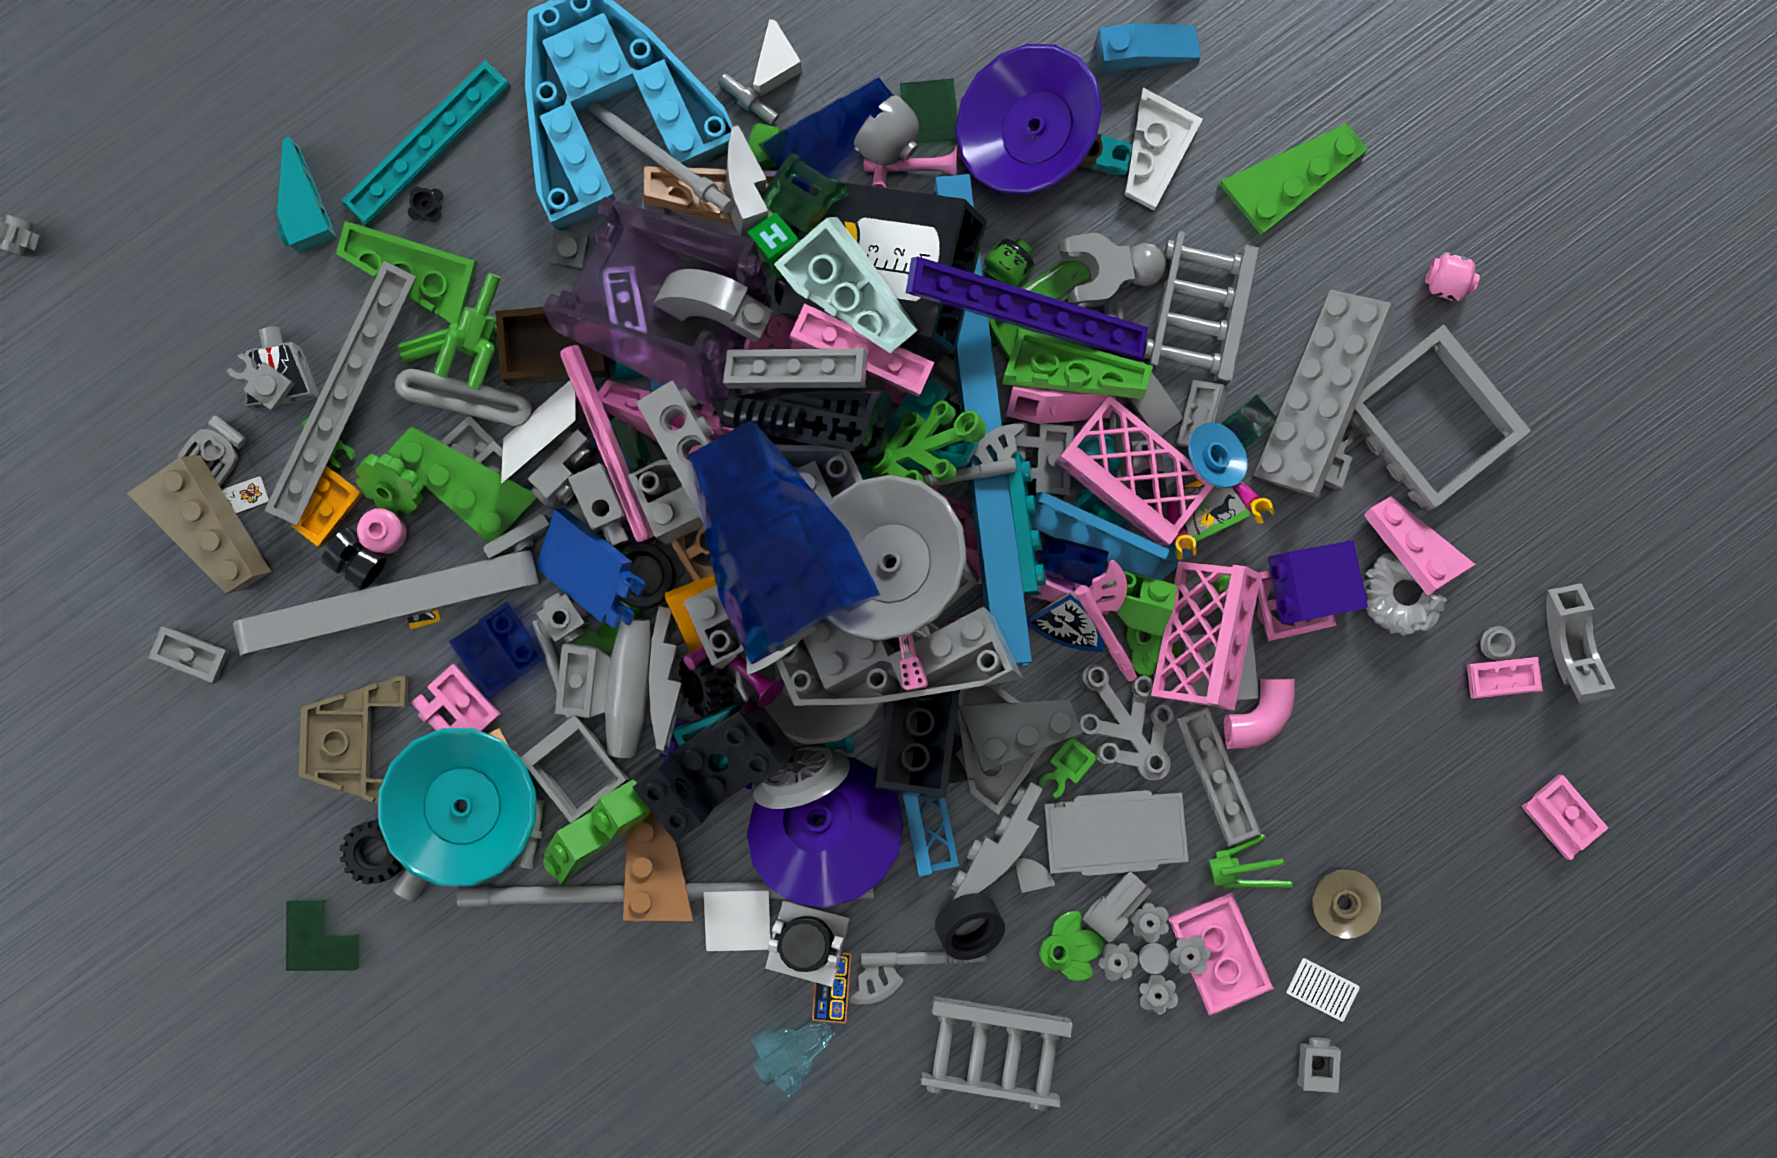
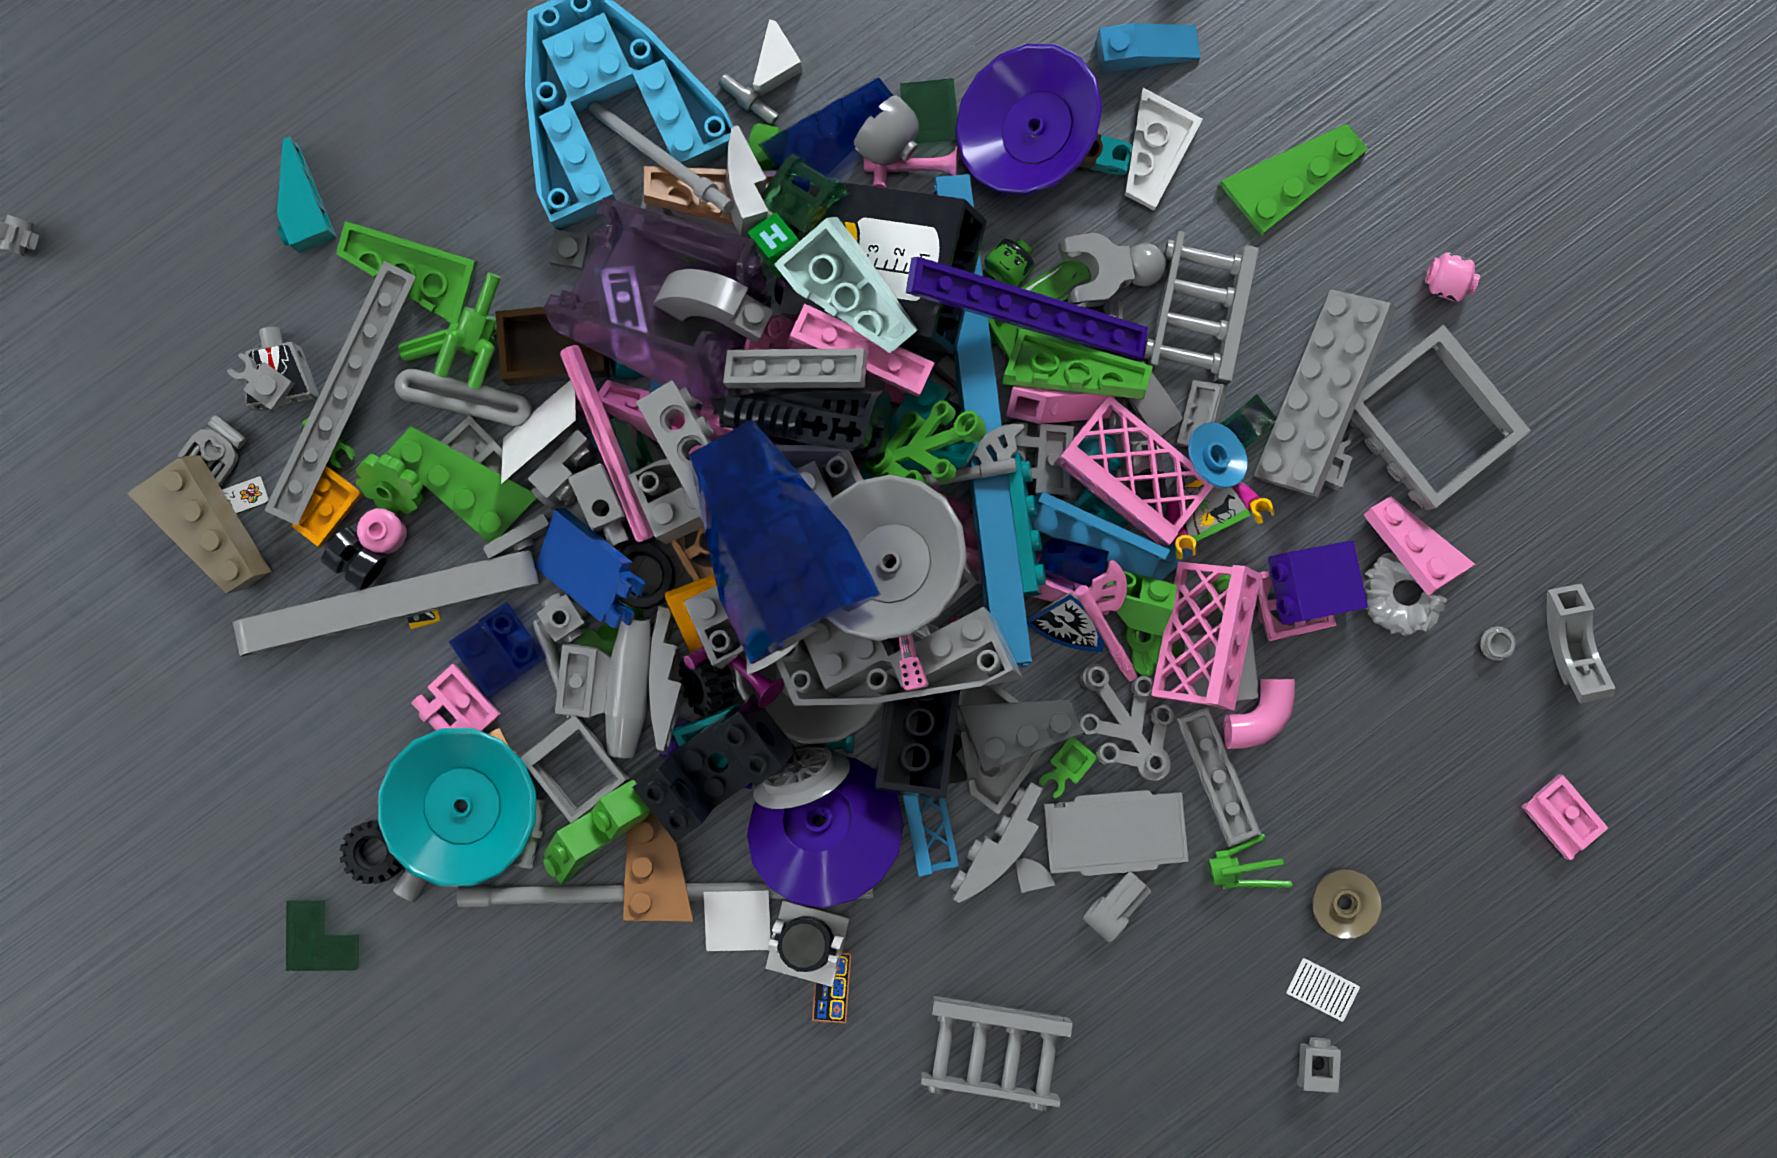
(188, 654): light grey plate -> none
(338, 737): dark tan wing -> none
(420, 195): black plate -> none
(426, 143): teal tile -> none
(789, 1054): clear light blue rock -> none
(888, 960): light grey piece -> none
(962, 911): black tyre -> none
(1076, 944): bright green plate -> none
(1154, 958): light grey plant -> none
(1234, 967): bright pink tile -> none
(1504, 677): bright pink plate -> none

